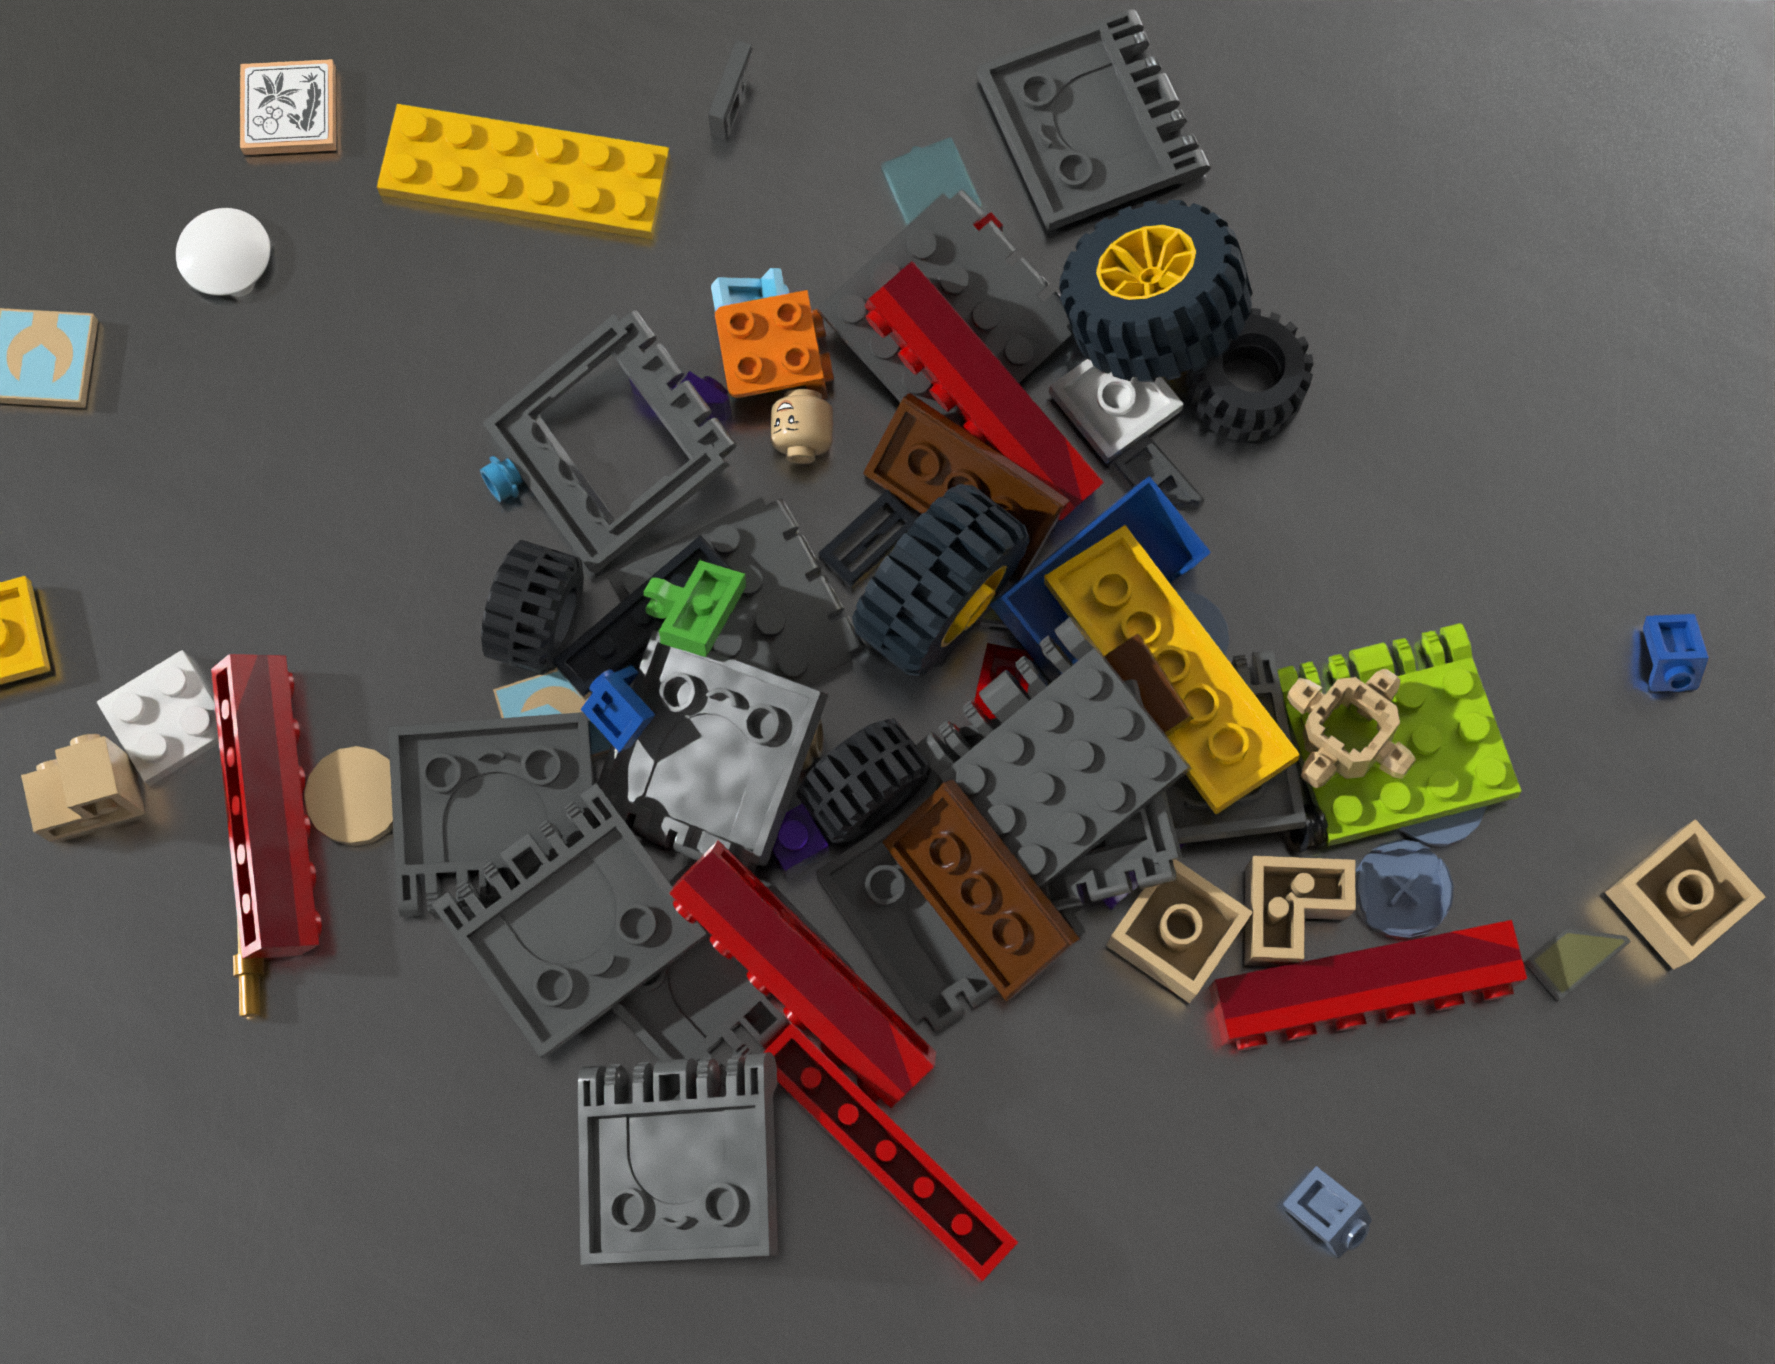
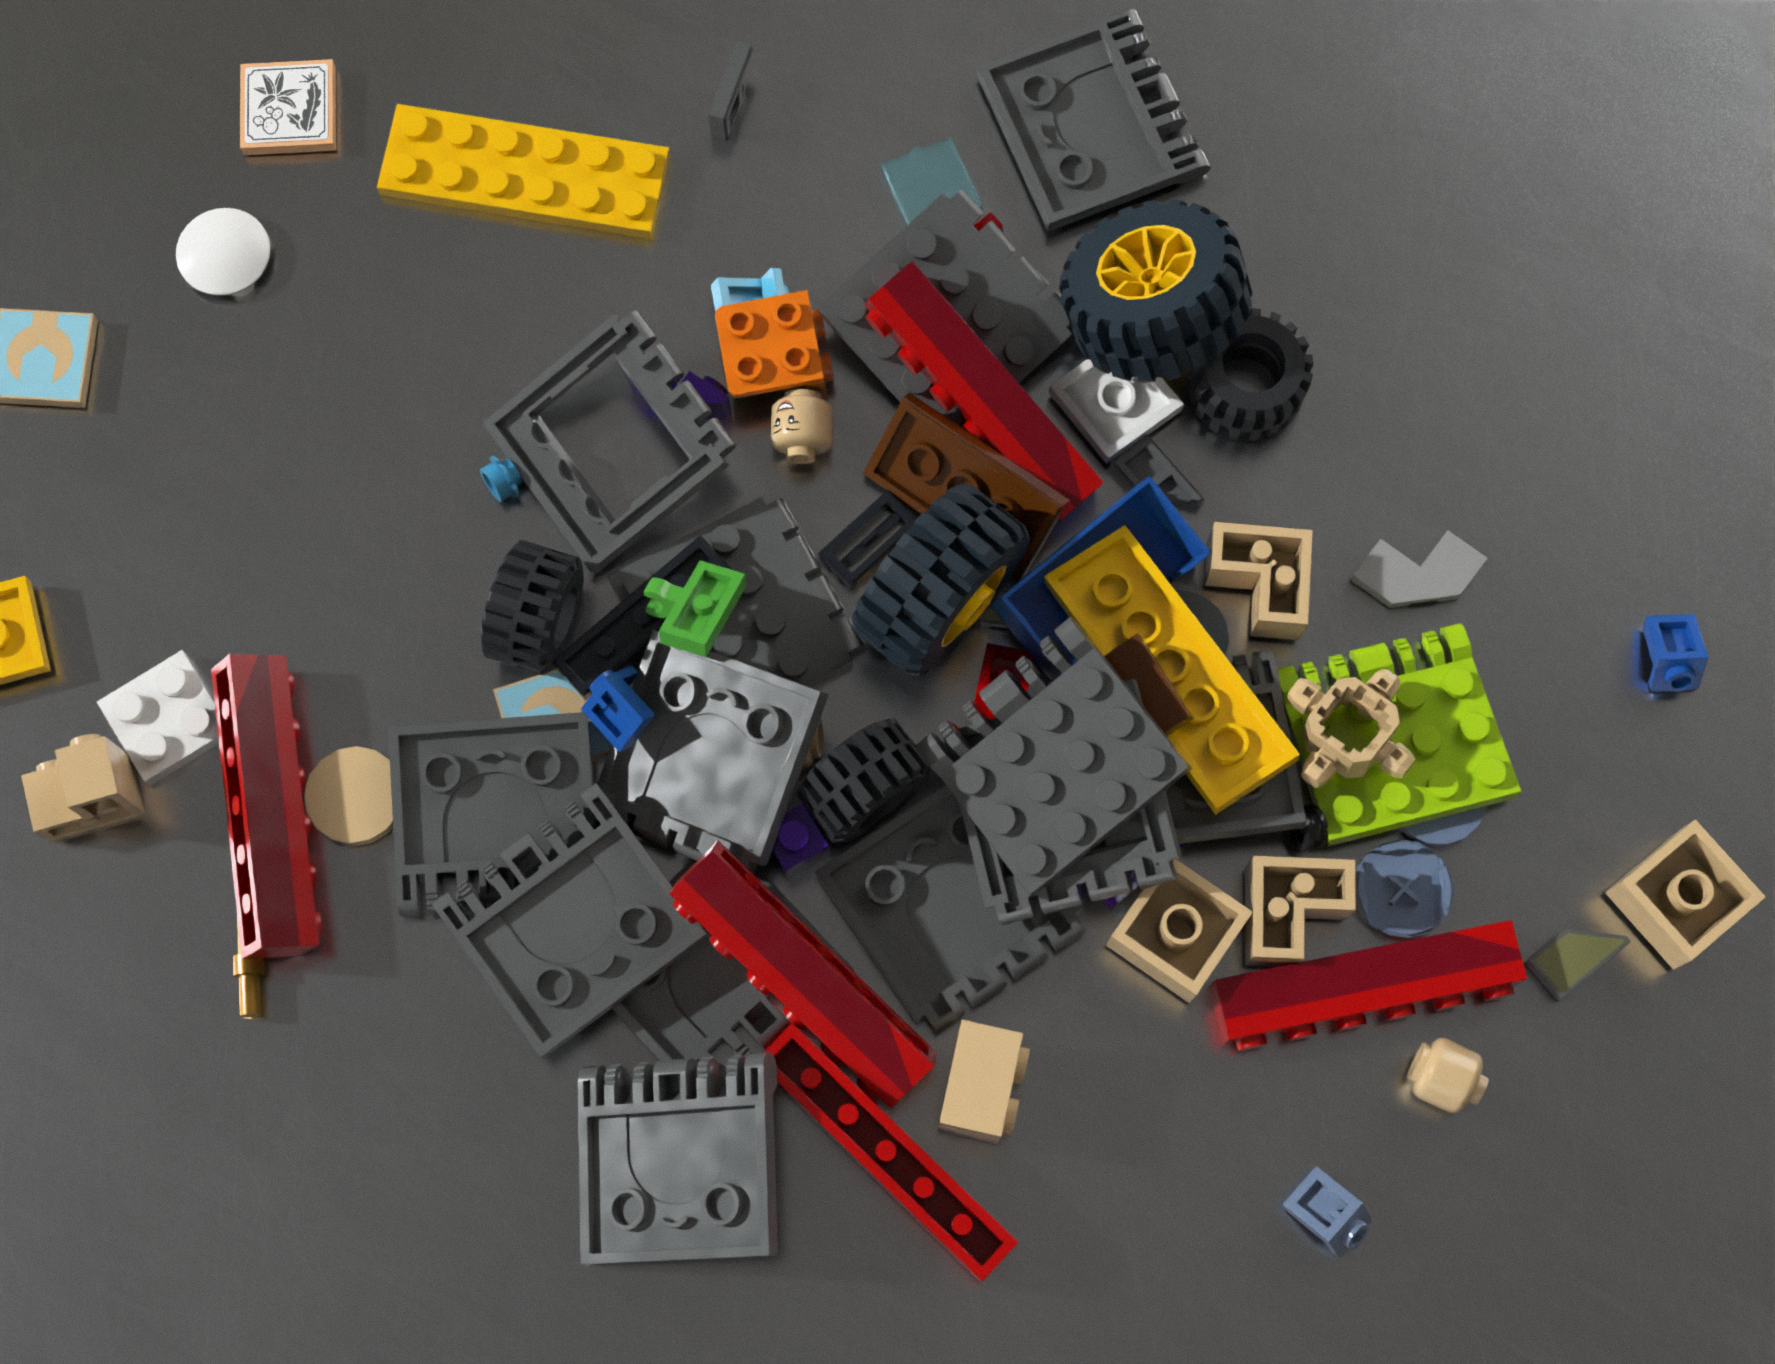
(980, 890): reddish brown tile -> none
(981, 1083): none -> tan brick
(1273, 565): none -> tan brick
(1400, 581): none -> light grey tile
(1447, 1075): none -> tan head

